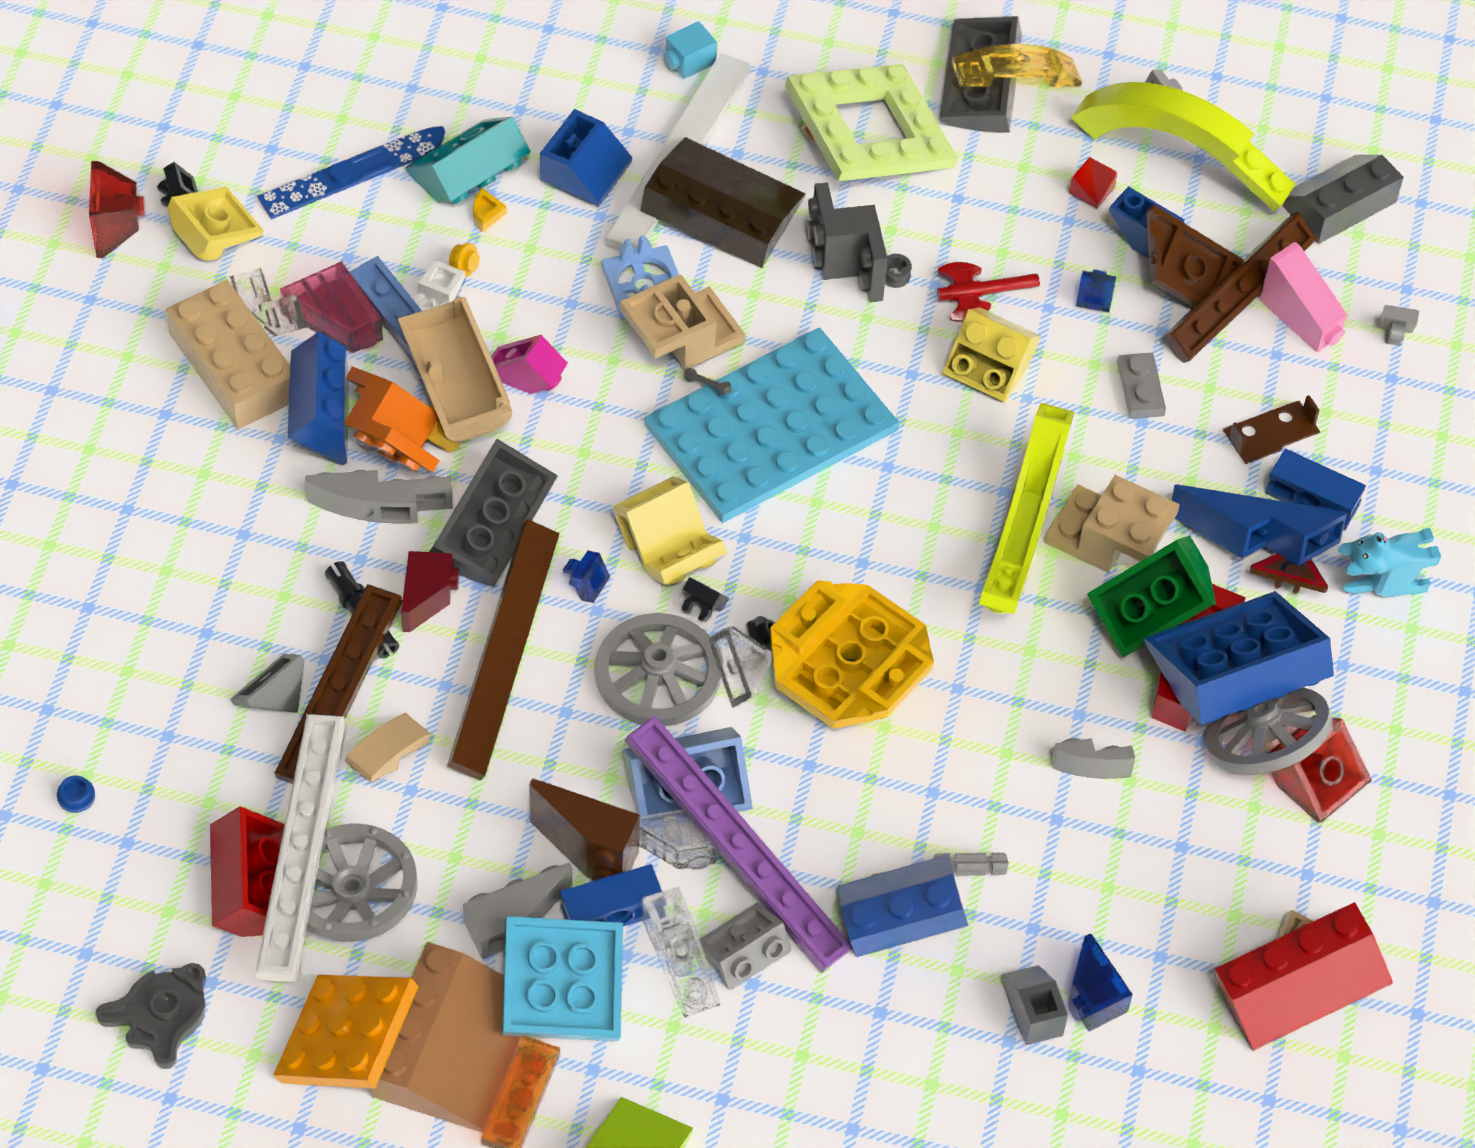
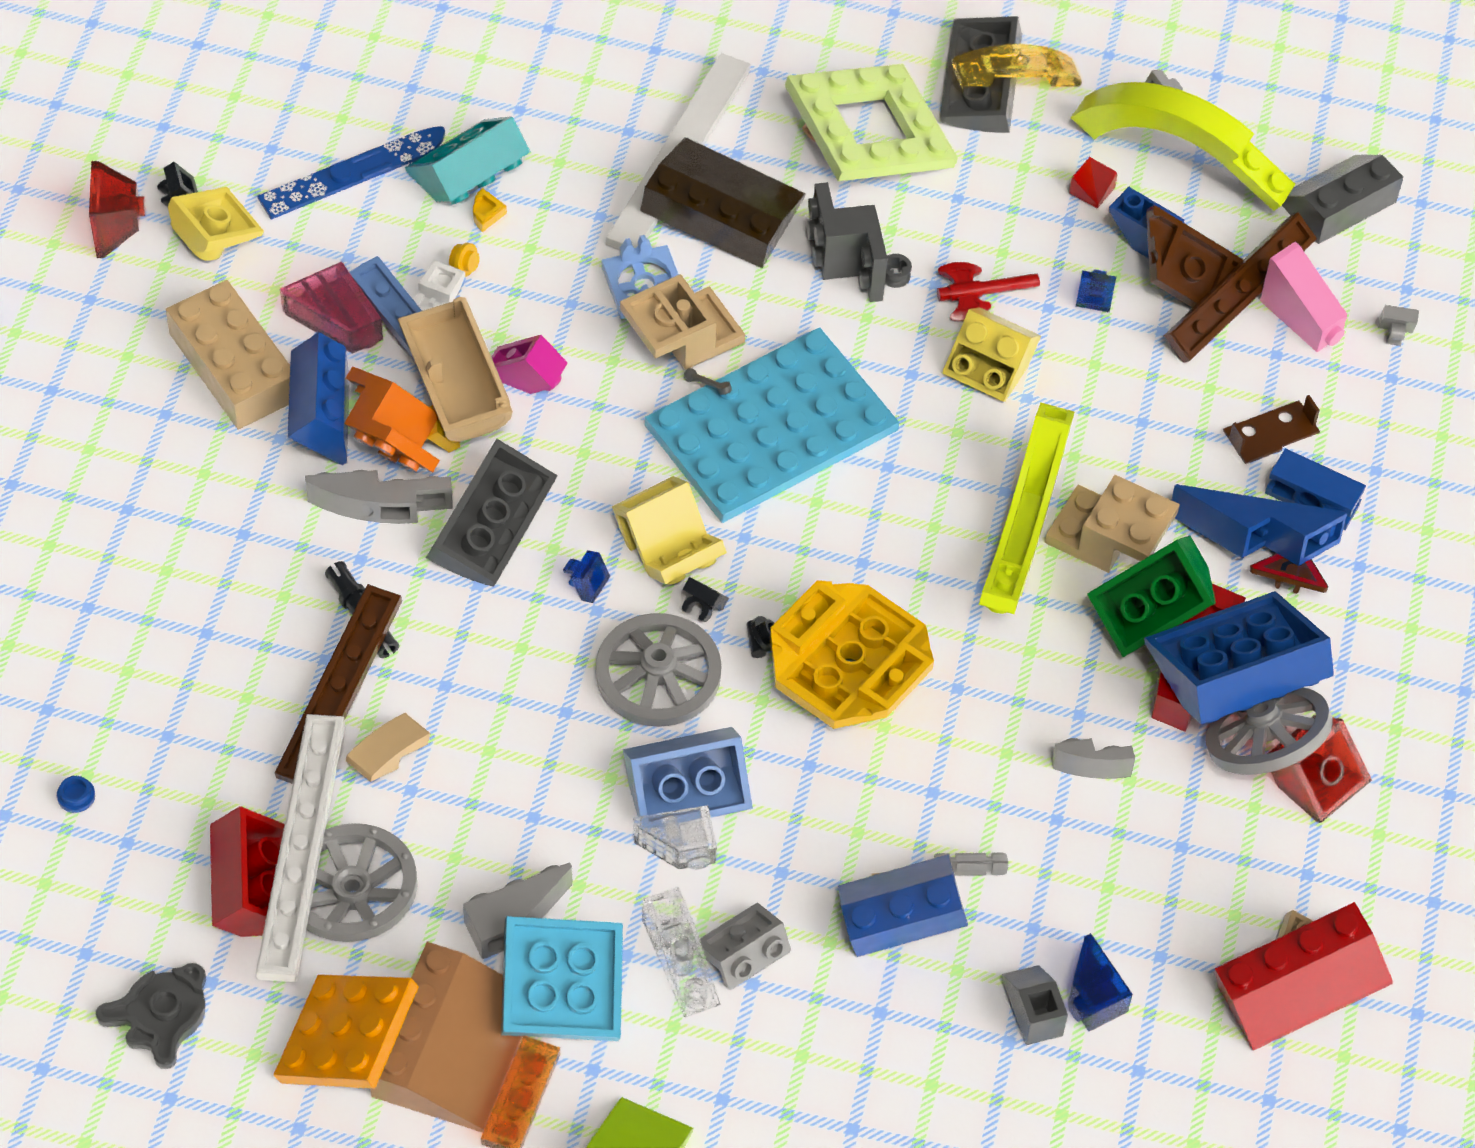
(275, 687): slope -> none
(277, 315): clear tile -> none
(427, 587): dark red slope -> none
(503, 650): reddish brown tile -> none
(584, 158): blue slope -> none
(588, 832): reddish brown slope -> none
(611, 898): blue piece -> none
(690, 50): medium azure brick -> none
(738, 843): medium lavender tile -> none
(741, 664): clear slope -> none
(1141, 385): light grey plate -> none
(1390, 563): medium azure animal -> none

